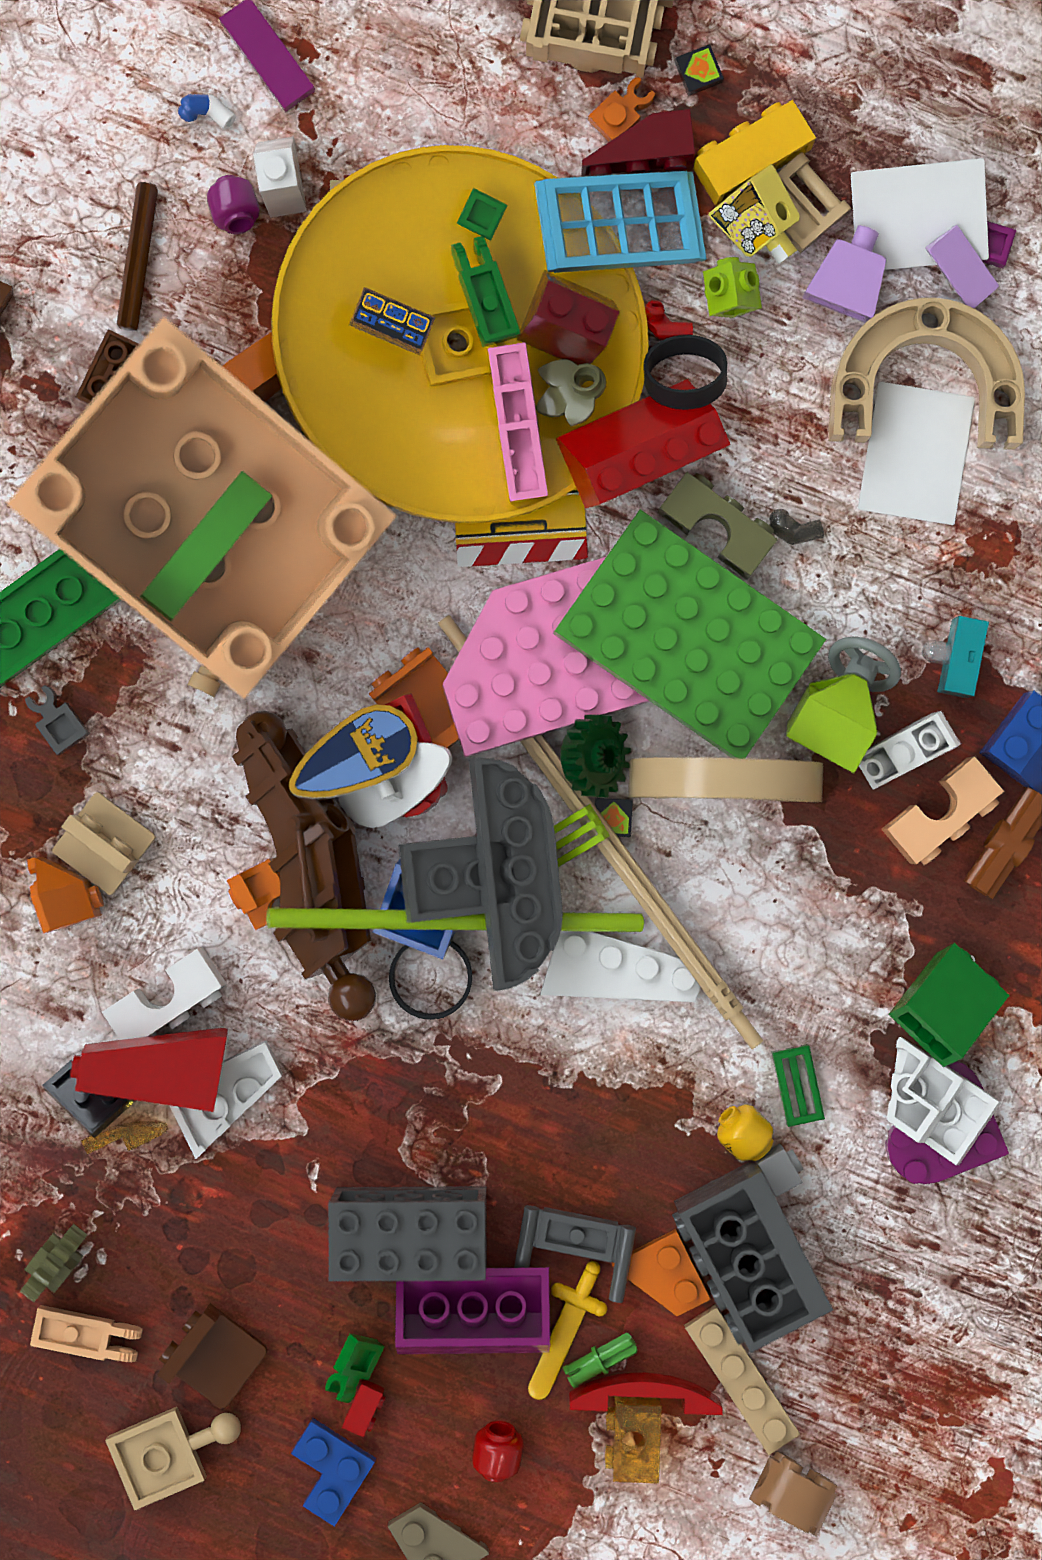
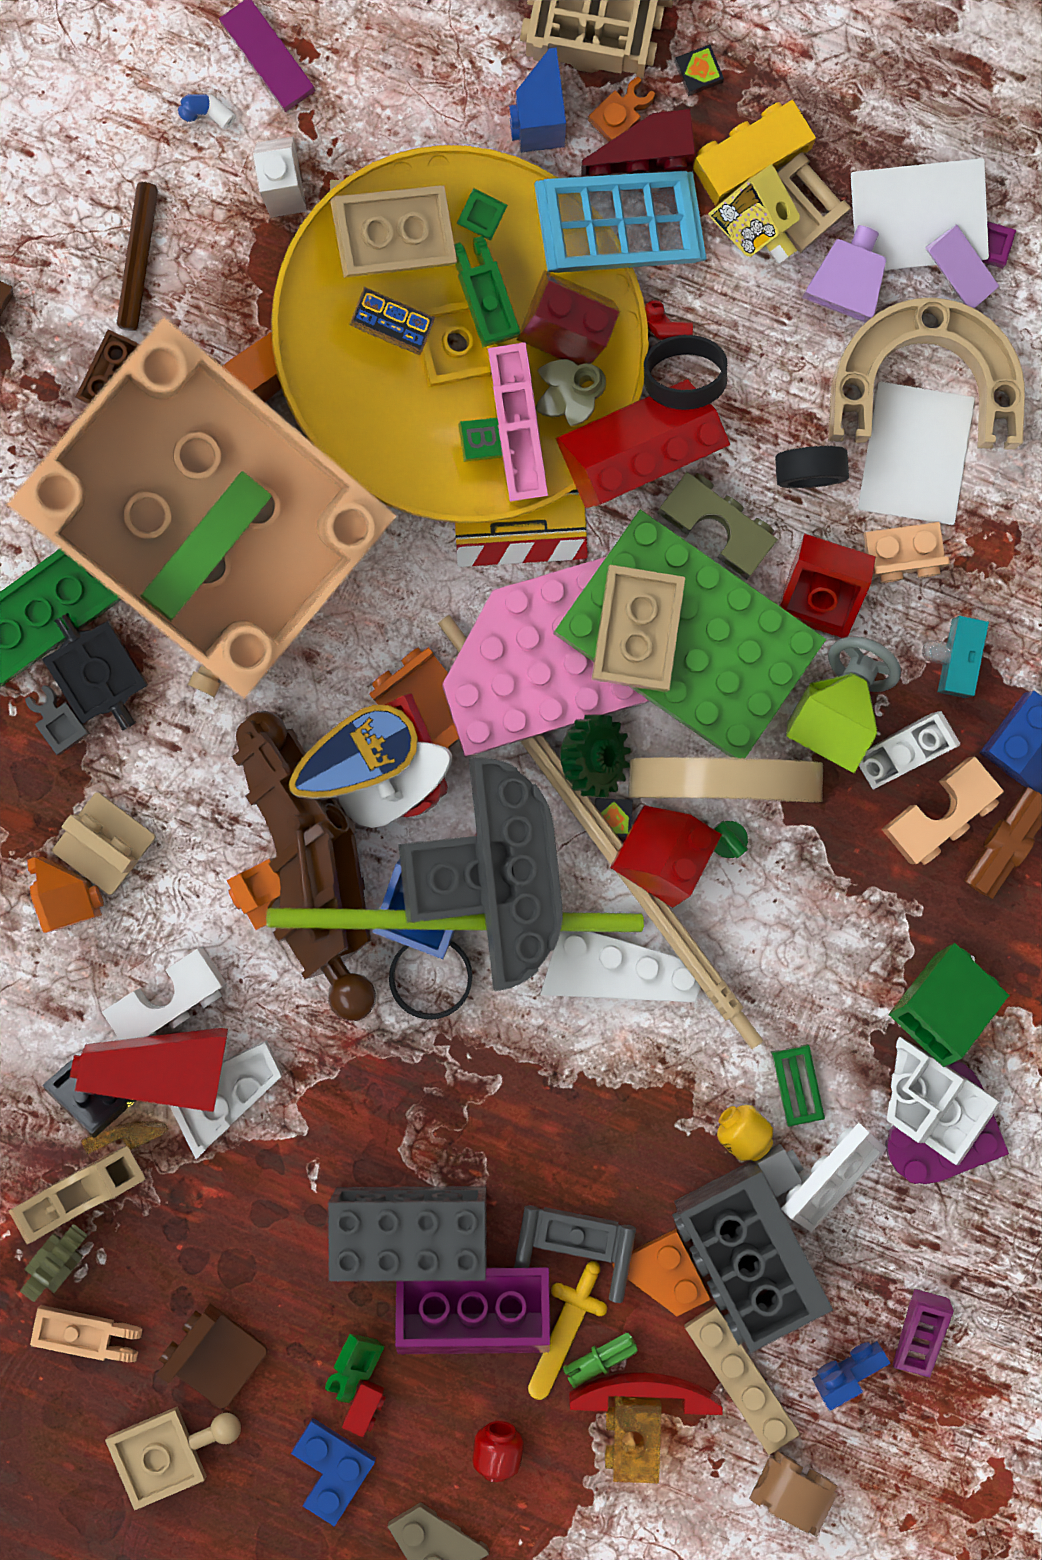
(77, 1194): none -> tan arch
(95, 671): none -> black plate
(233, 204): magenta head -> none
(393, 231): none -> tan plate
(480, 439): none -> green tile
(539, 110): none -> blue slope
(595, 822): lime tile -> none
(638, 628): none -> tan plate
(666, 853): none -> red slope
(732, 288): lime brick -> none
(733, 839): none -> green plate
(792, 531): clear smoke arm -> none
(812, 467): none -> black tyre
(827, 585): none -> red slope
(833, 1177): none -> white plate
(840, 1380): none -> blue plate
(906, 551): none -> light nougat bracket
(931, 1310): none -> magenta slope

